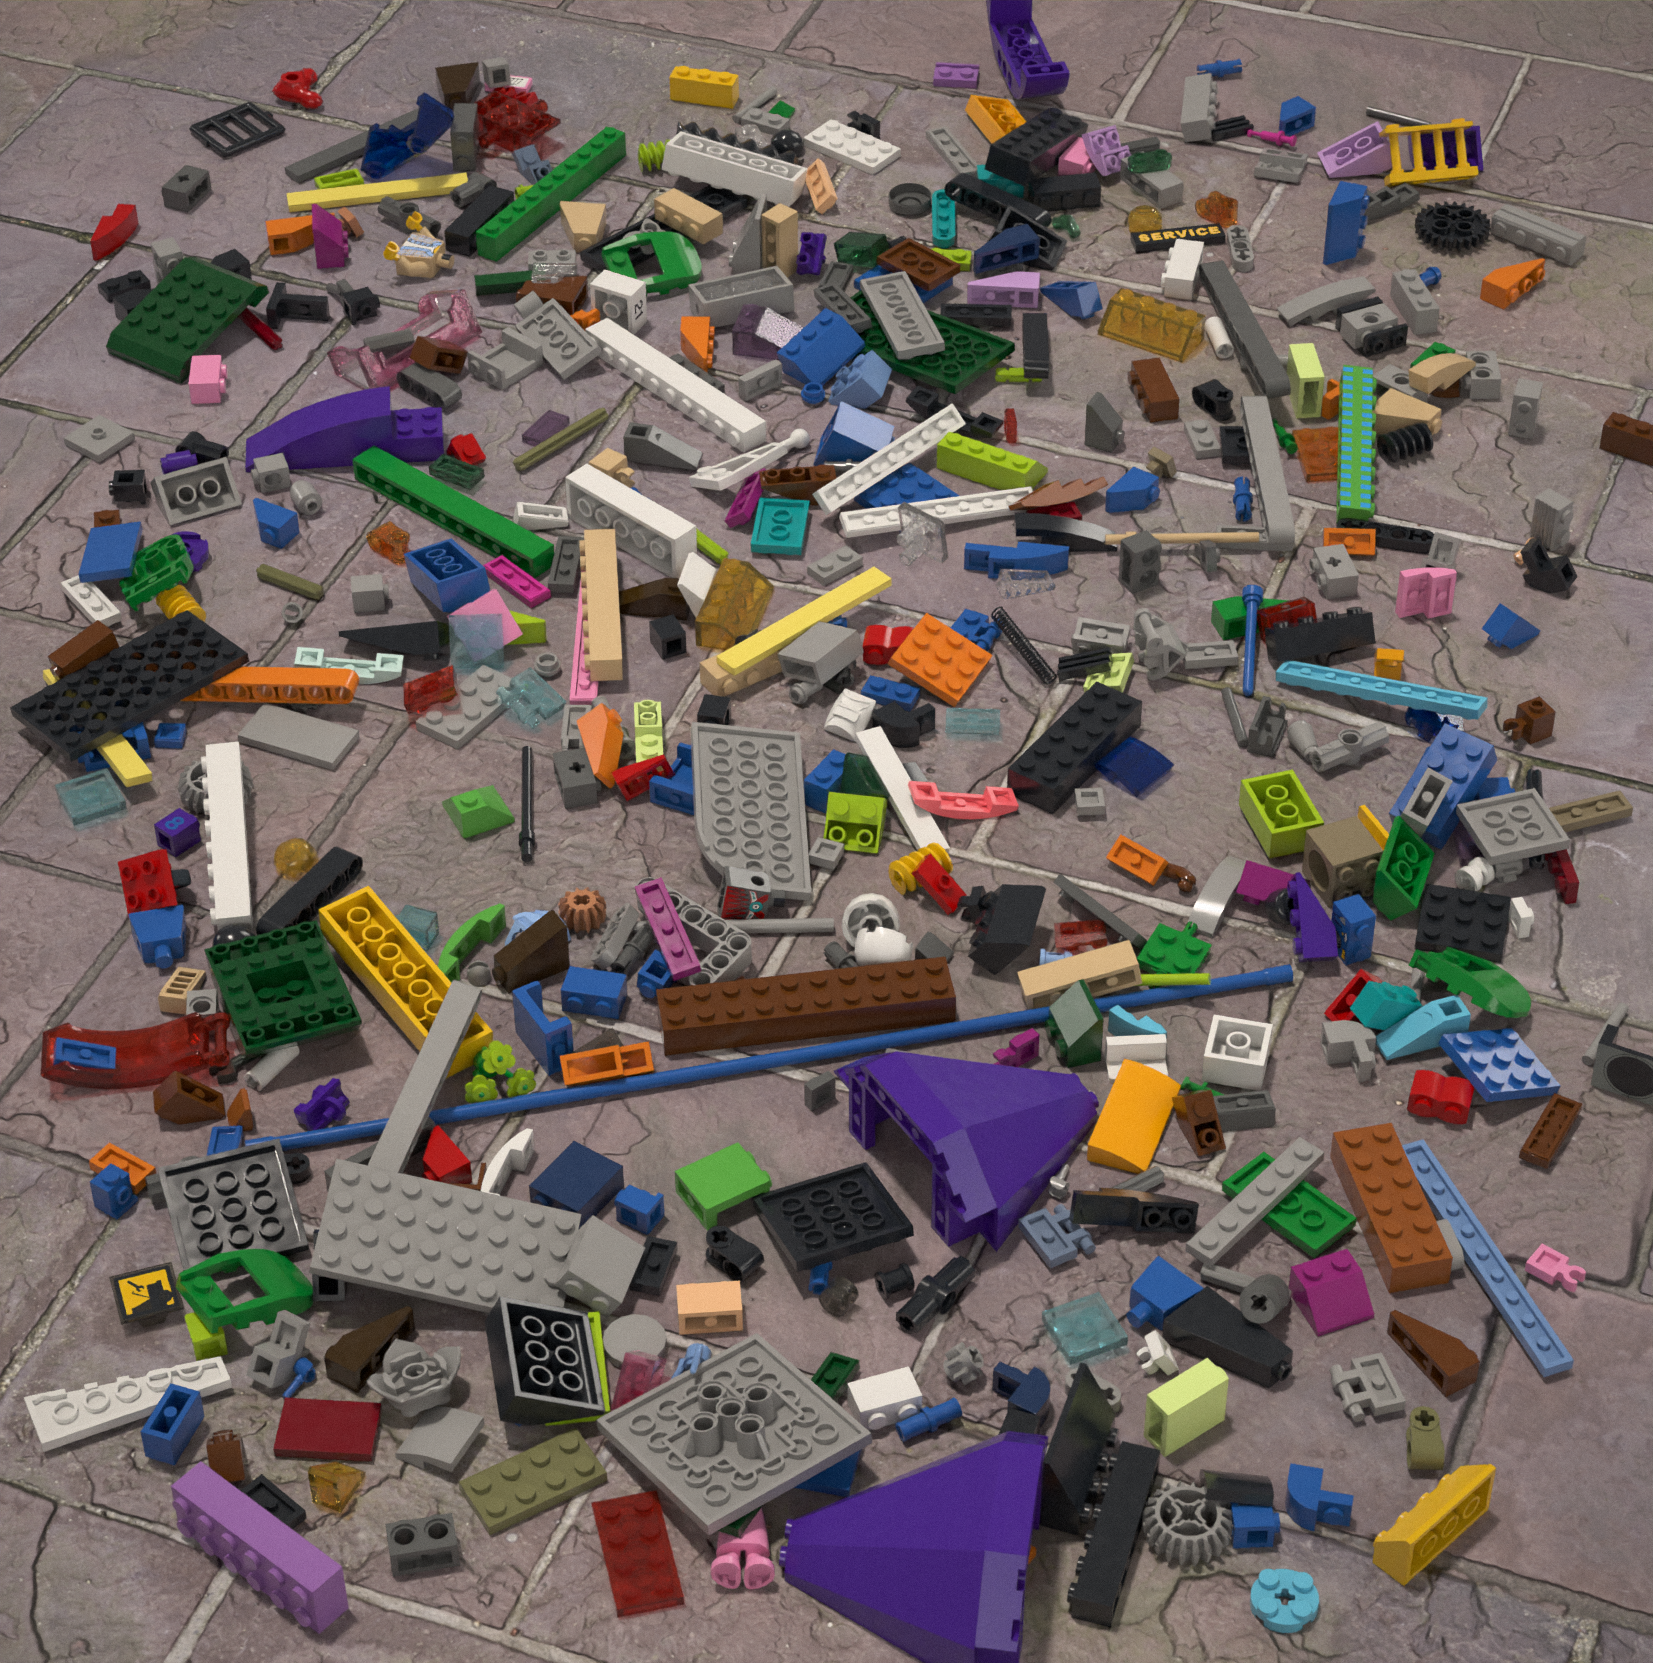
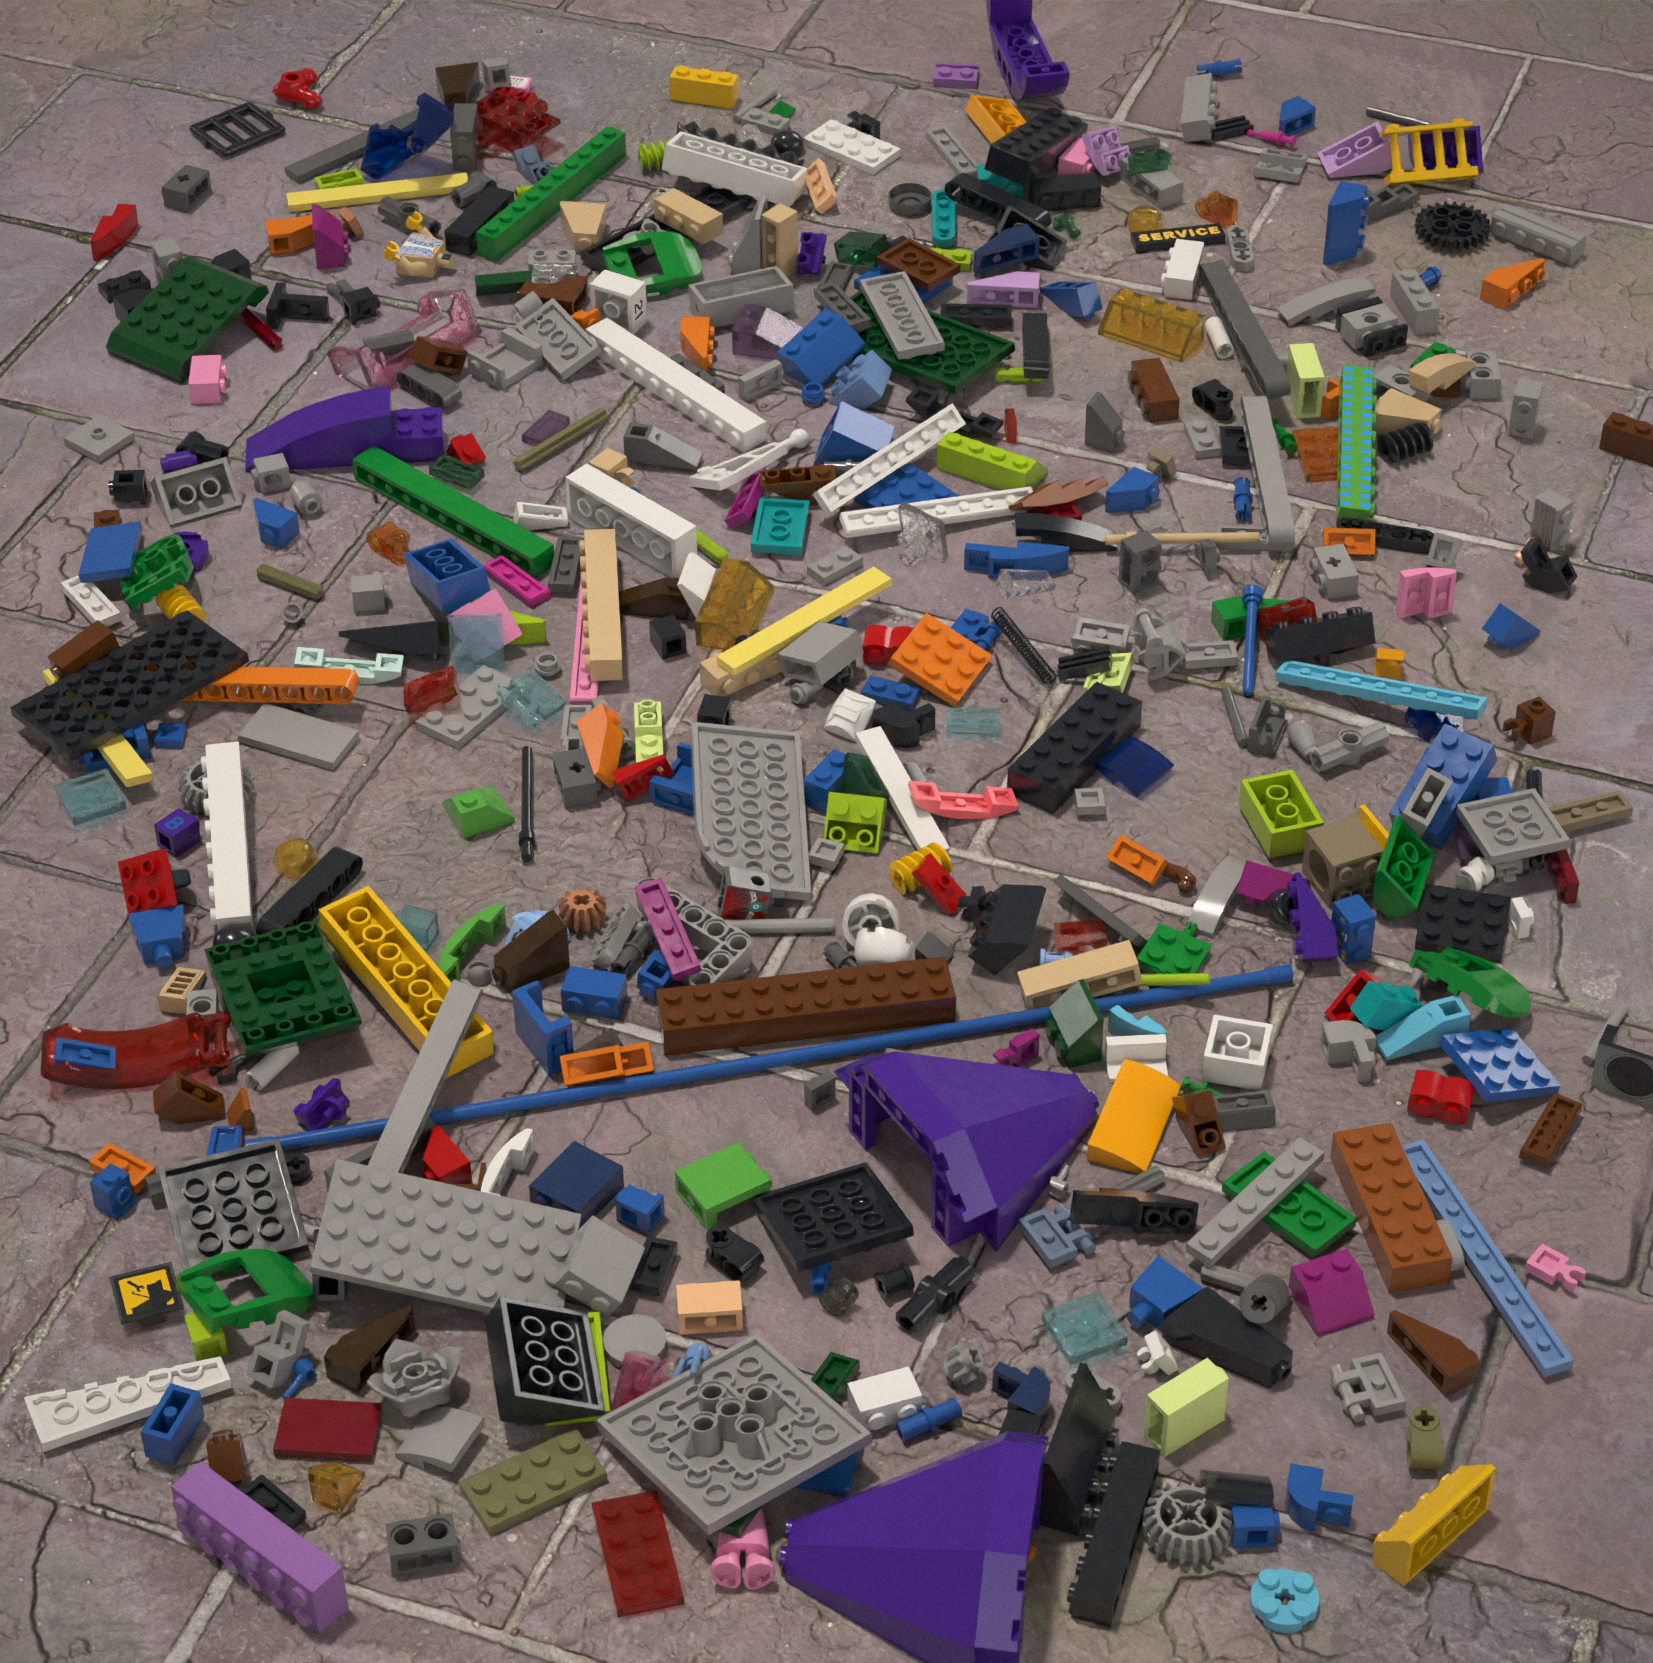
(495, 1061): lime plant -> none

